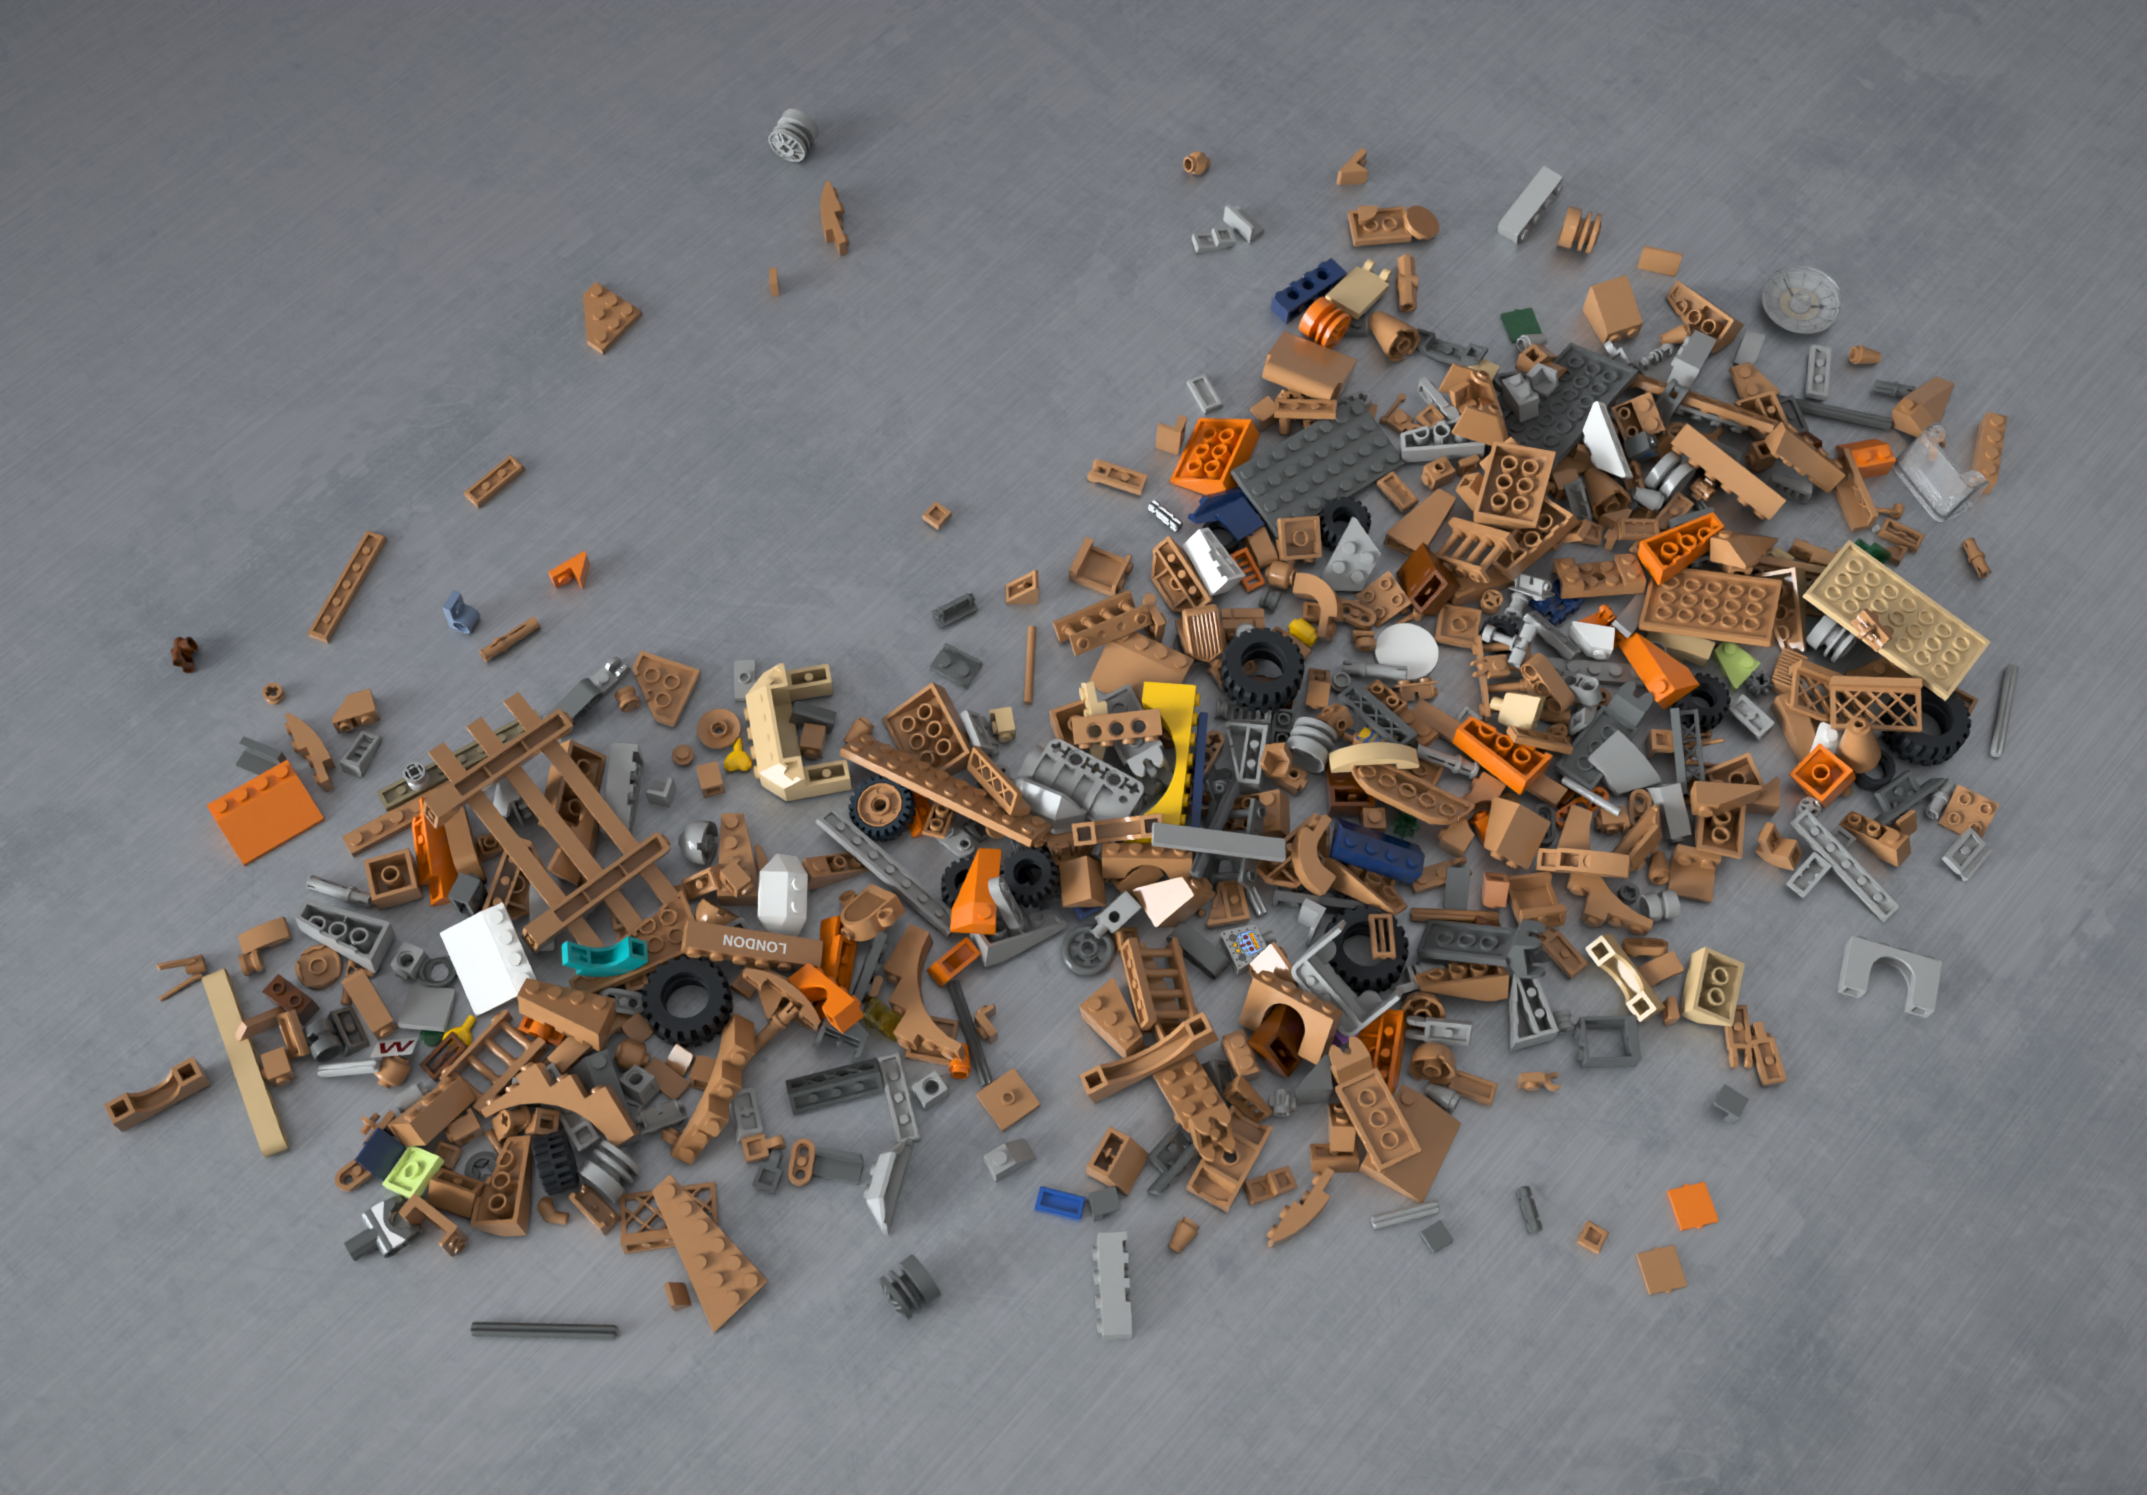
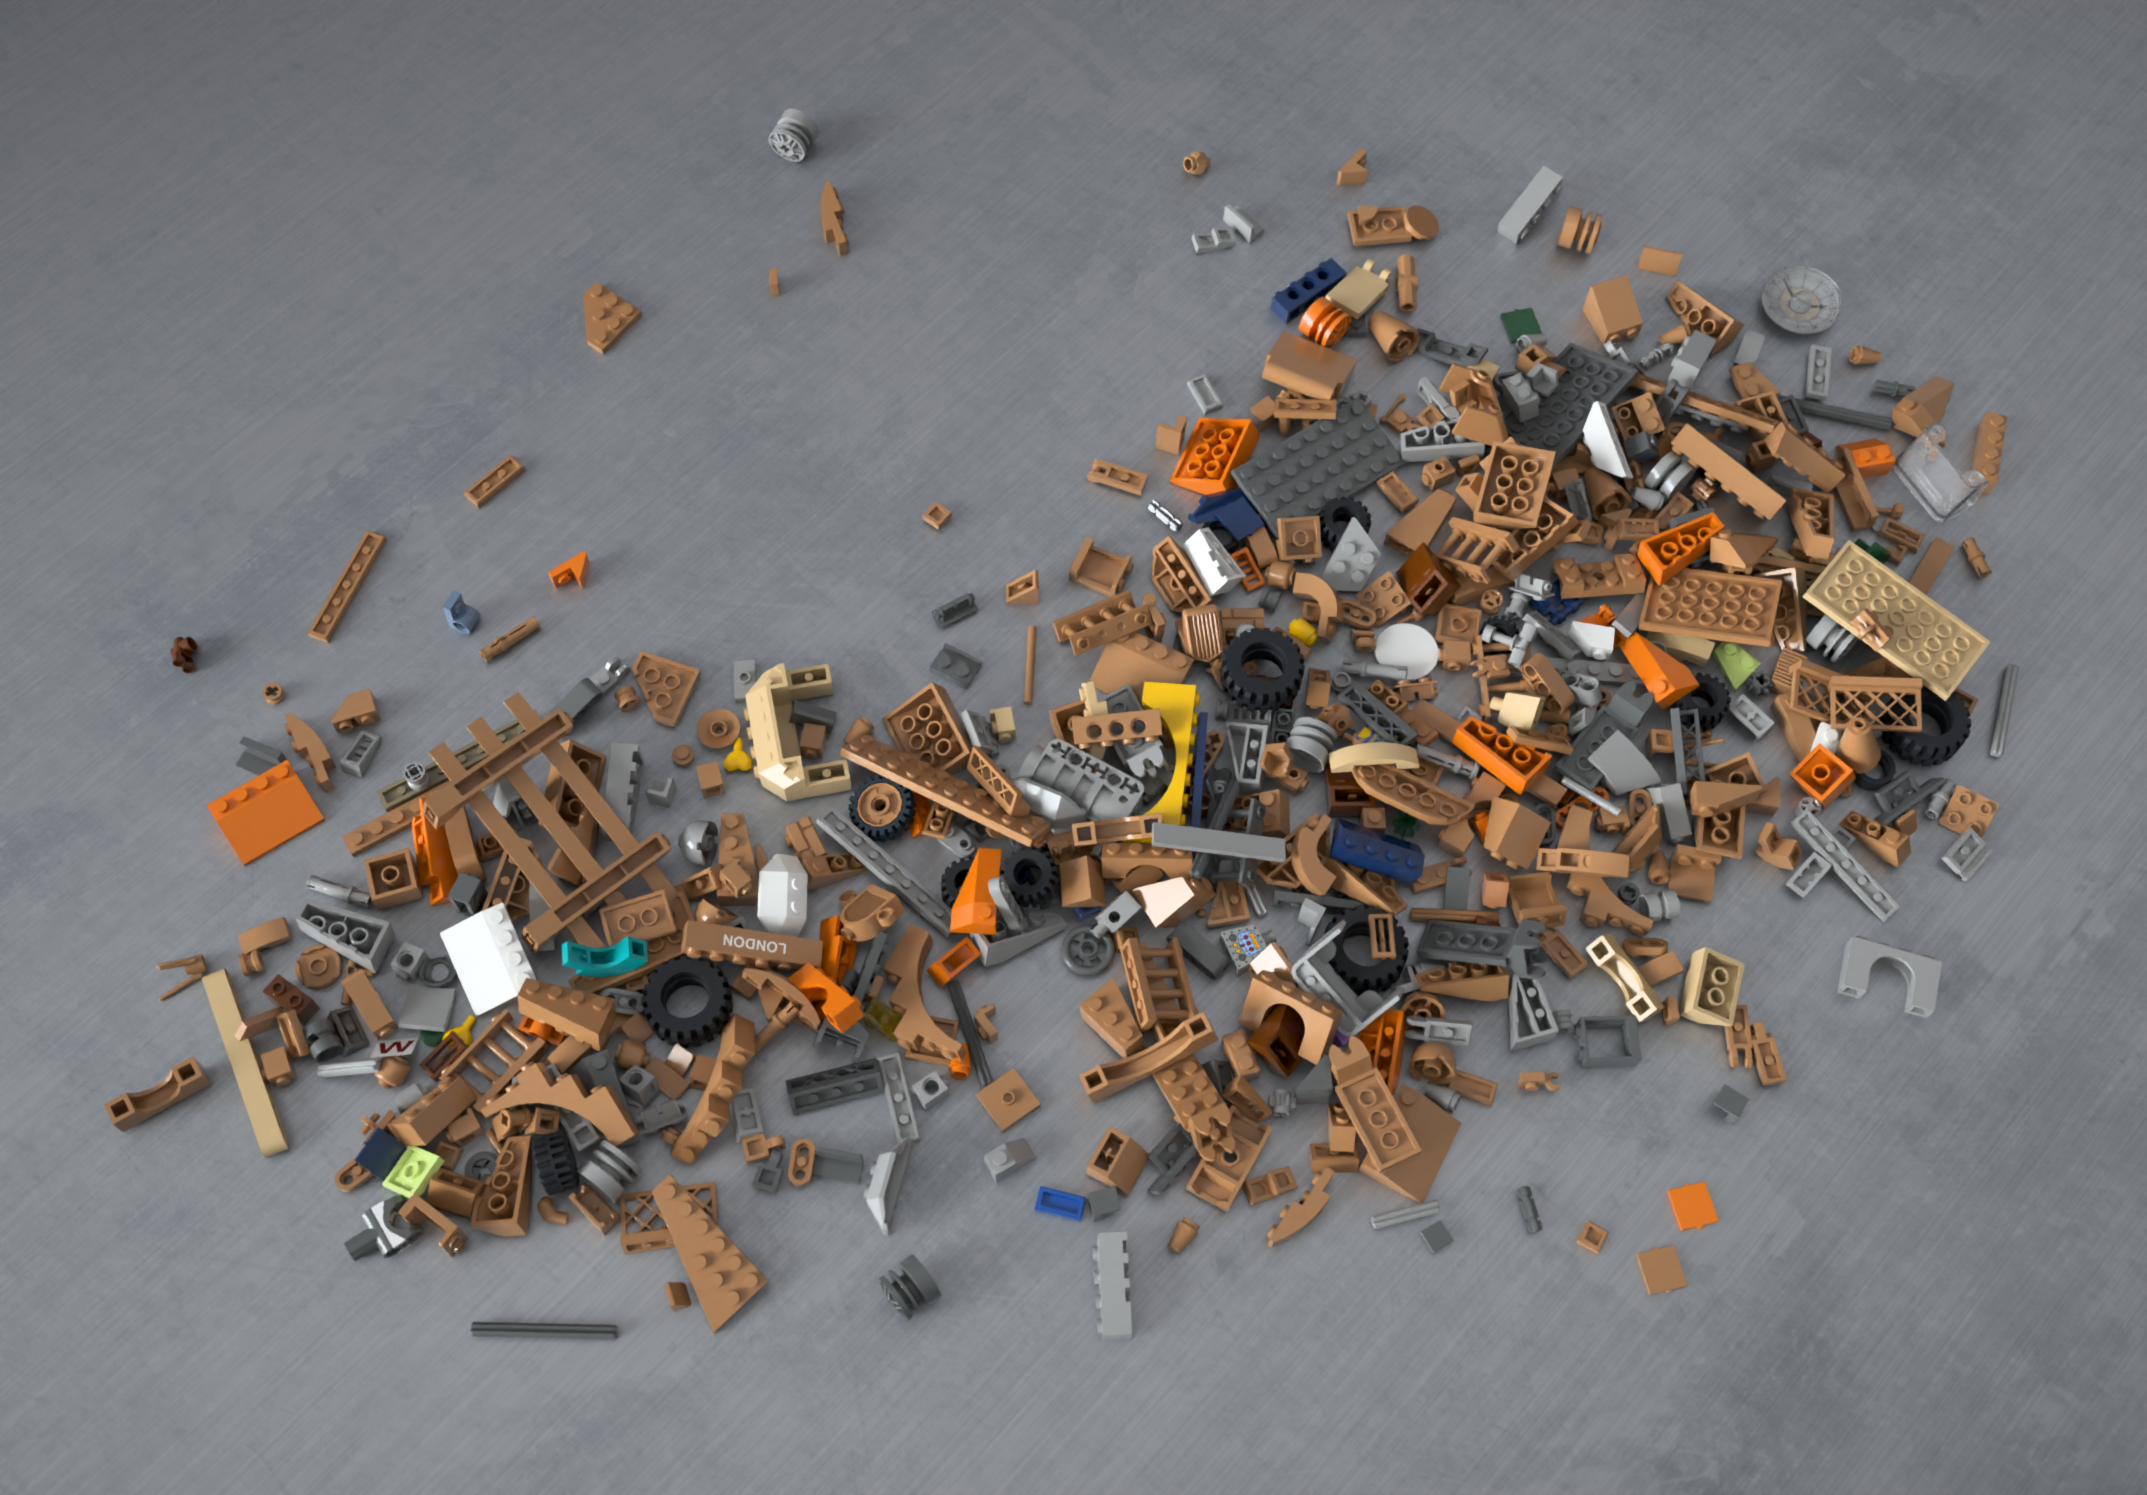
(642, 918): none -> medium nougat tile
(804, 839): none -> medium nougat brick
(849, 980): none -> dark grey pin
(1455, 655): none -> medium nougat brick
(1813, 521): none -> medium nougat wedge
(1931, 565): none -> medium nougat tile

